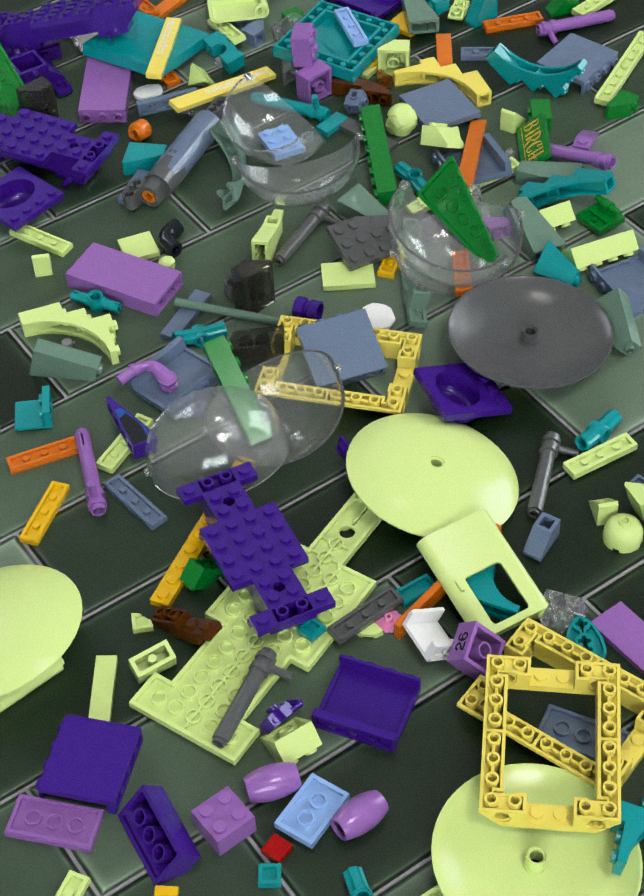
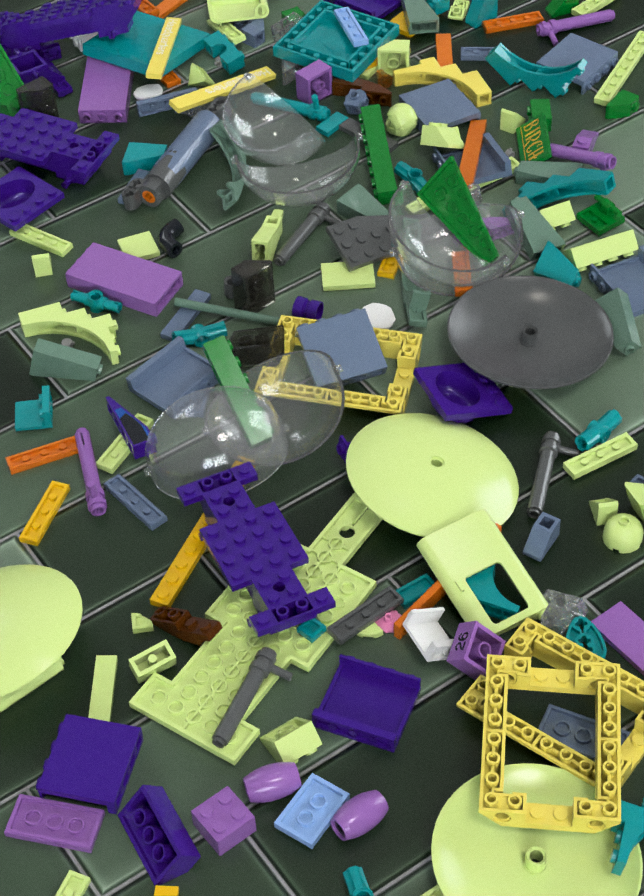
(140, 130): orange head -> none
(166, 379): medium lavender piece -> none
(167, 261): yellowish green tile -> none
(200, 573): green slope -> none
(269, 875): teal tile -> none
(276, 849): red tile -> none
(277, 137): light blue plate -> none
(279, 714): dark purple piece -> none
(304, 44): medium lavender brick -> none

